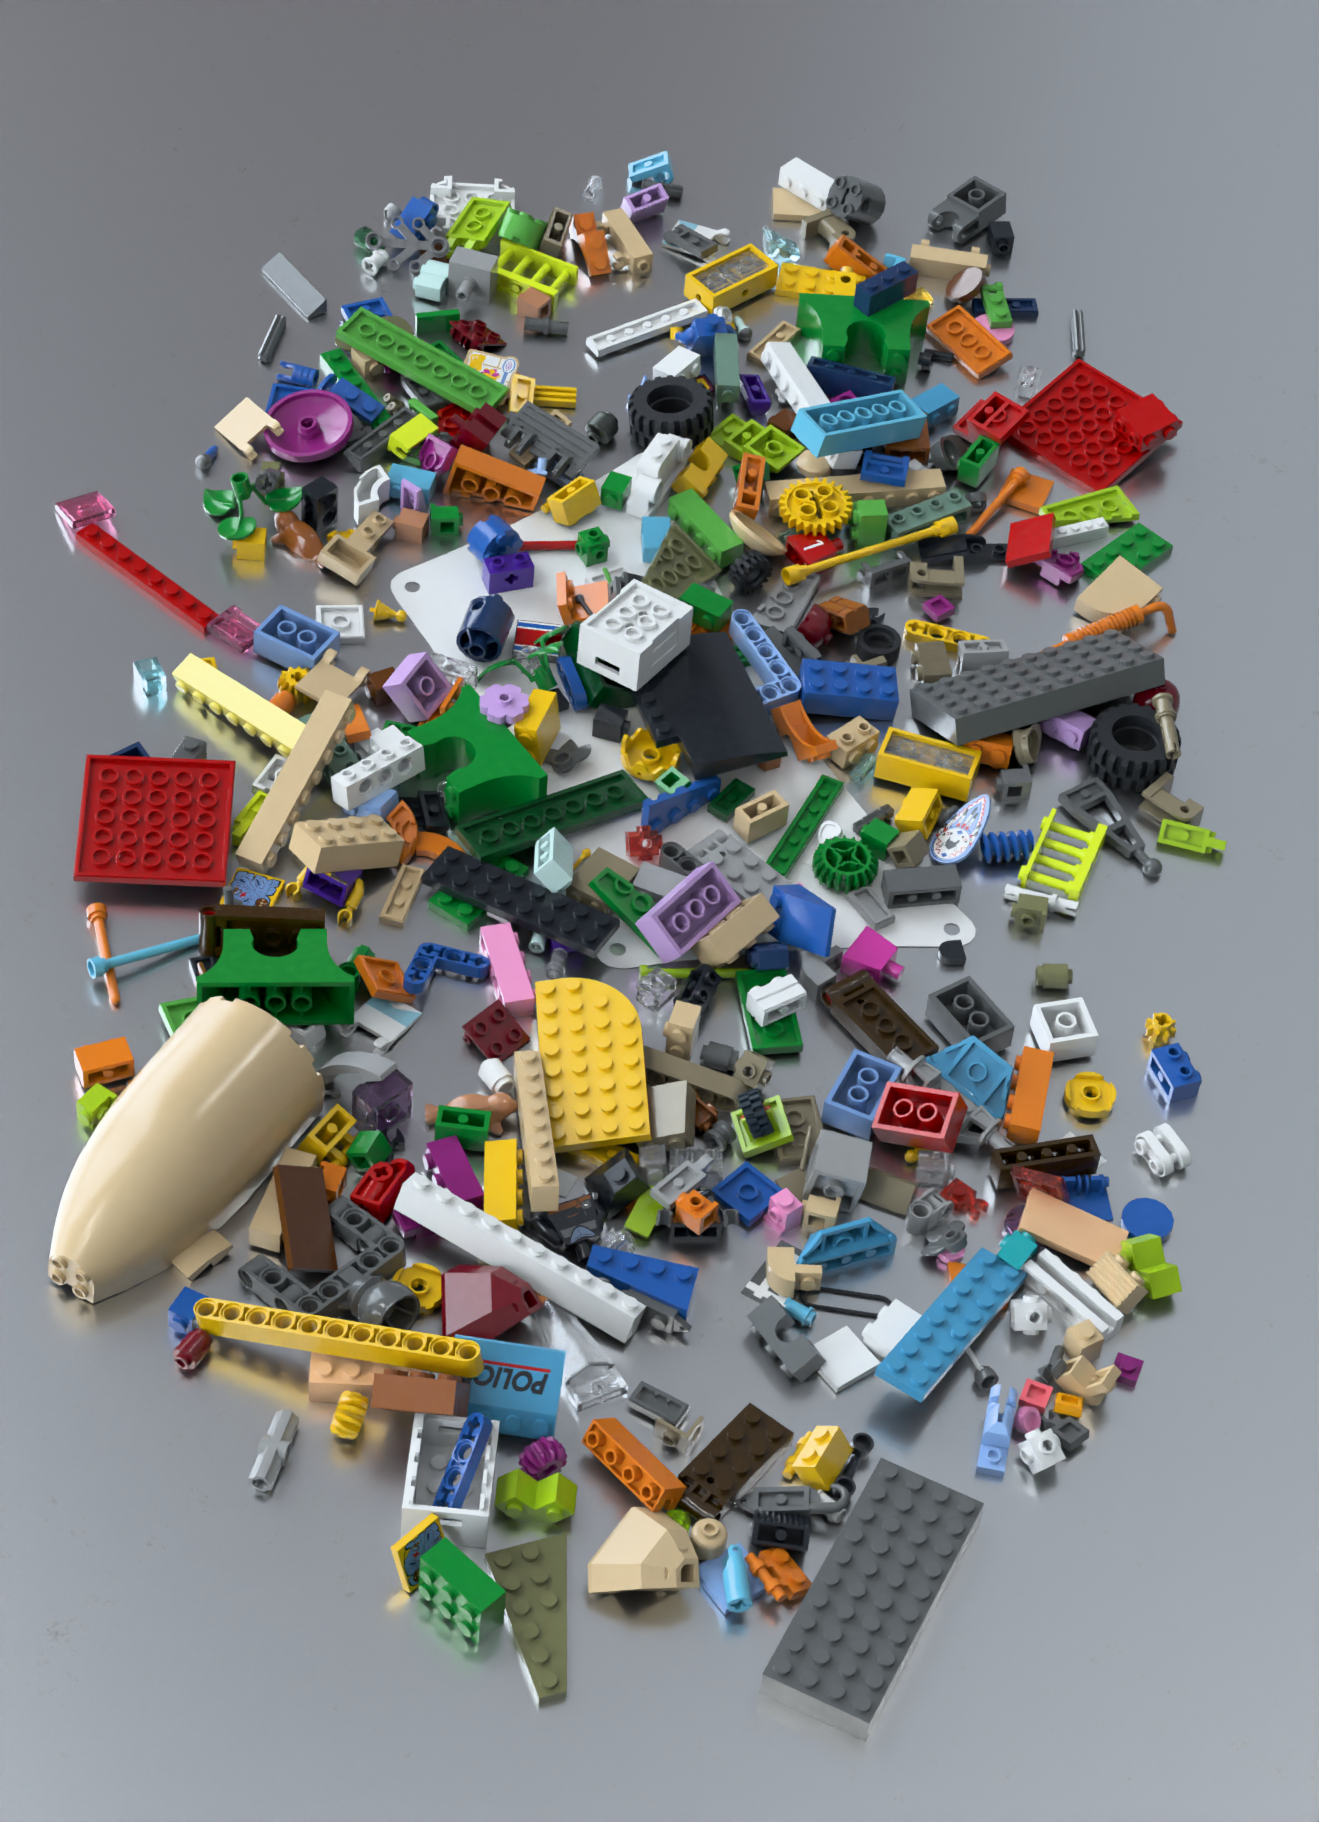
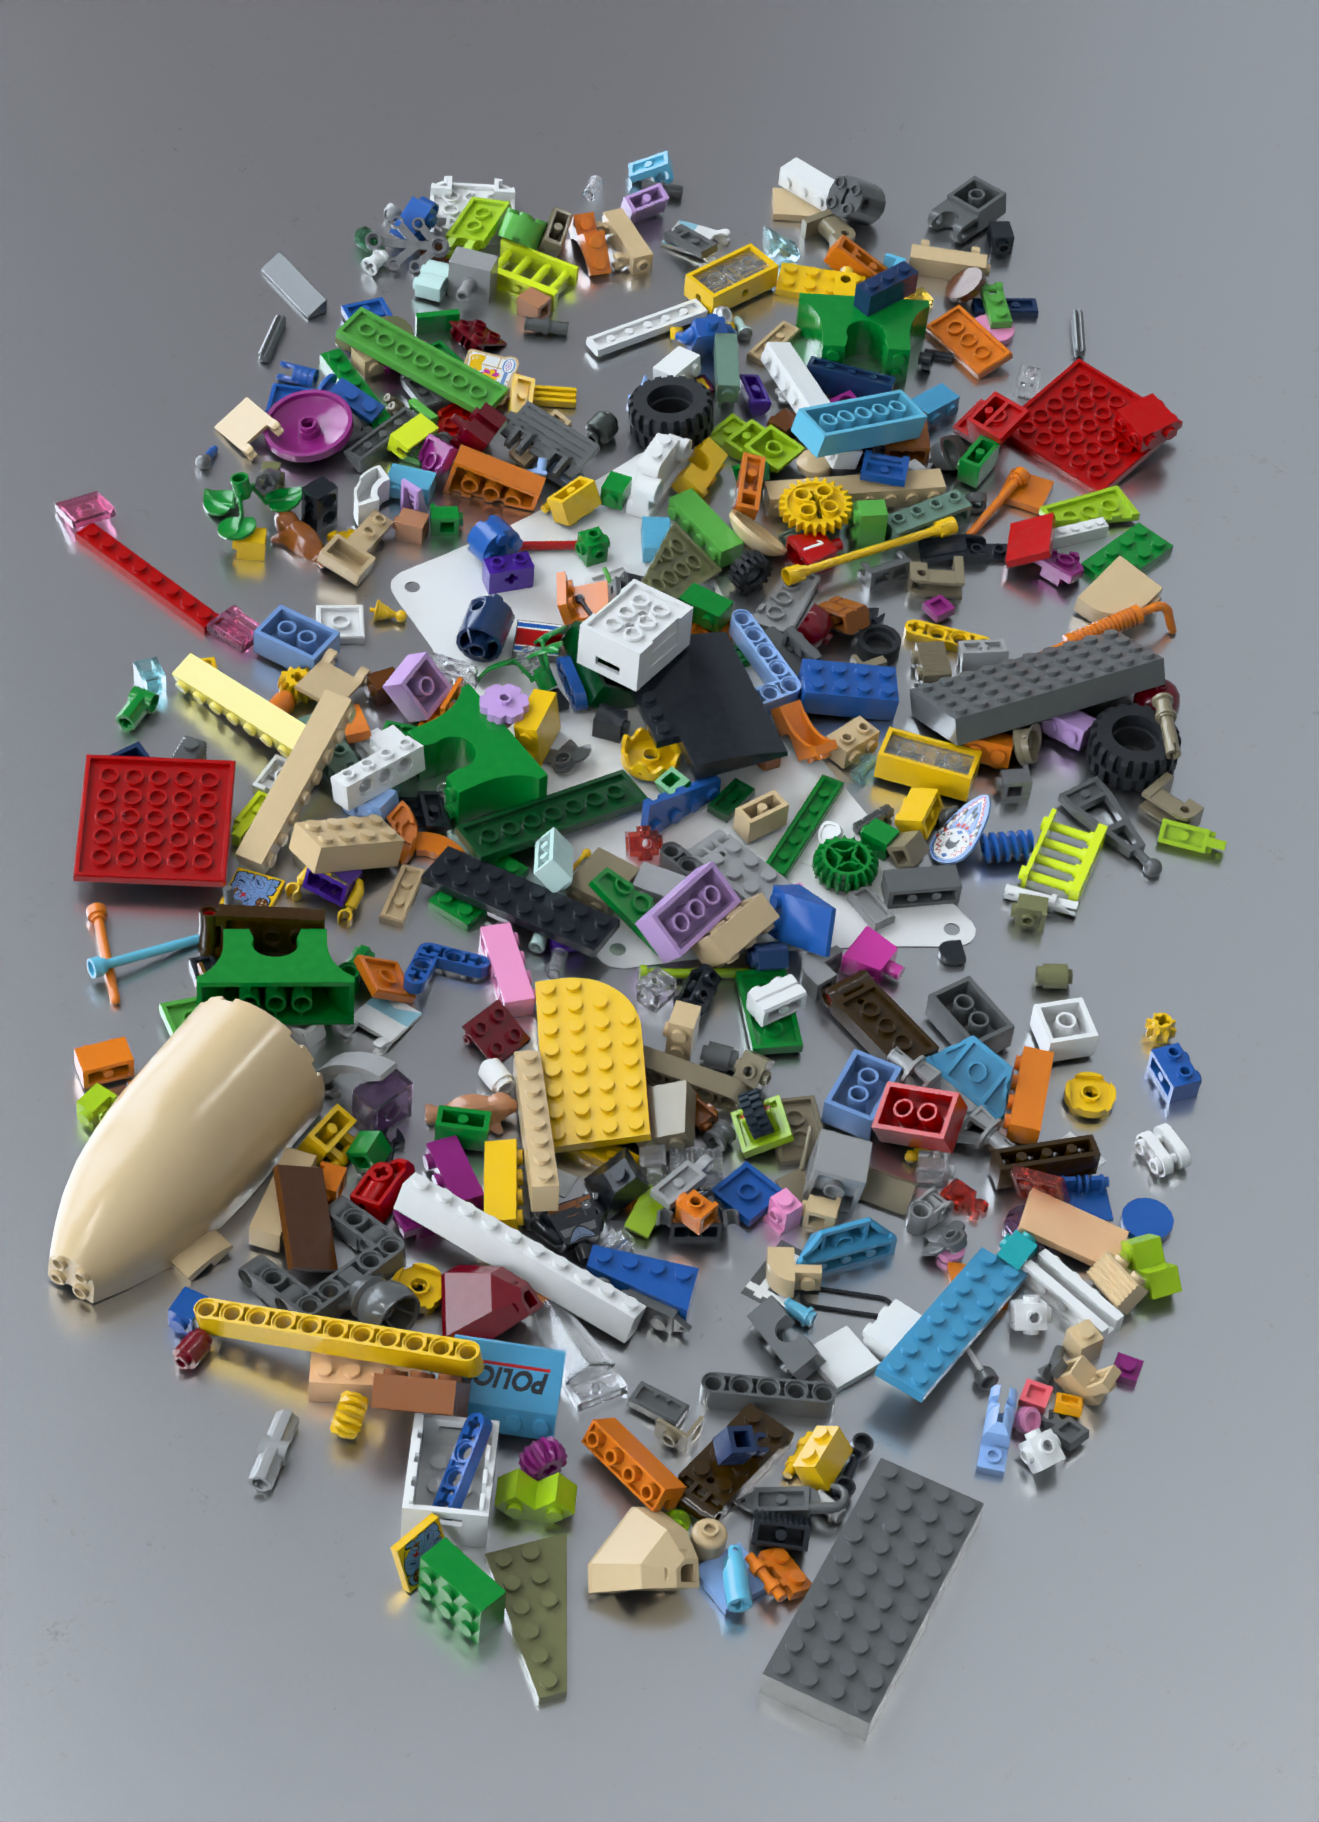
(138, 705): none -> green piece
(721, 1392): none -> dark grey beam
(737, 1445): none -> dark blue brick

